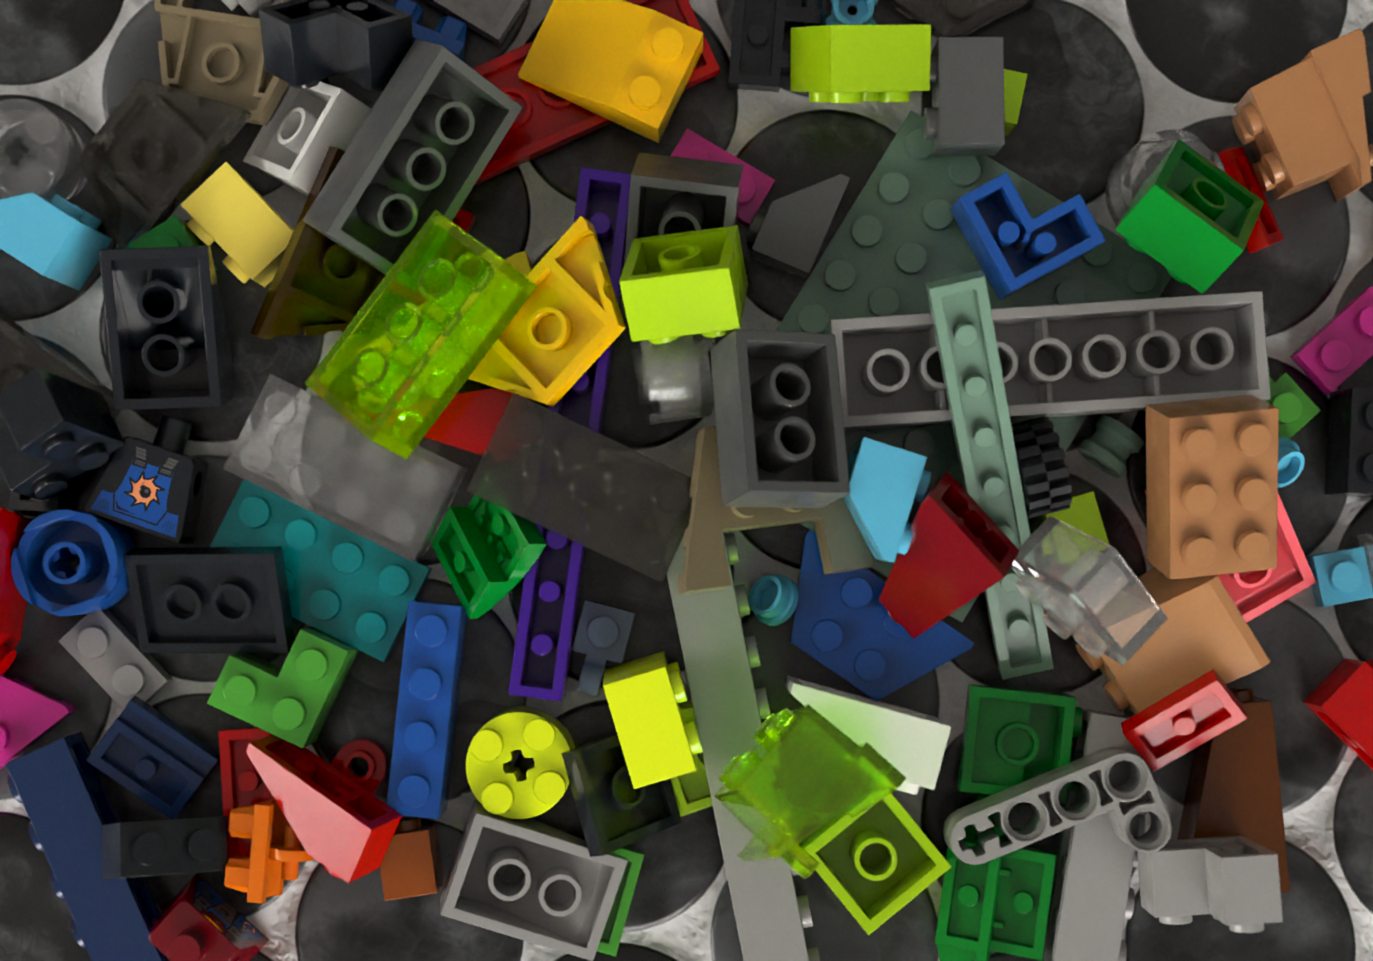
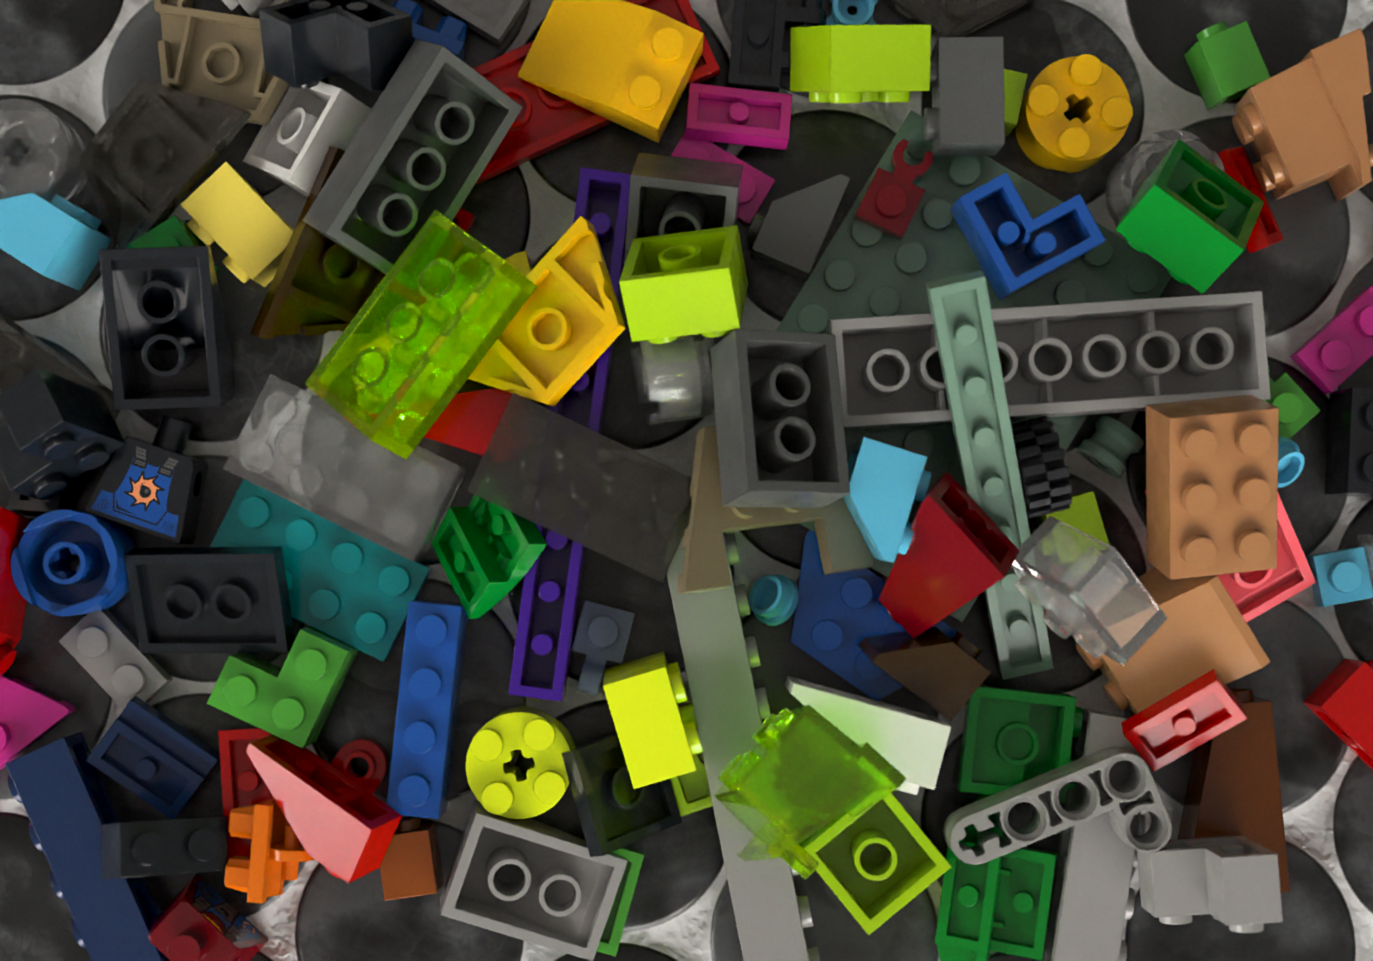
(738, 116): none -> dark pink plate
(893, 197): none -> dark red plate
(931, 666): none -> dark brown slope
(1079, 86): none -> yellow brick
(1225, 63): none -> bright green brick

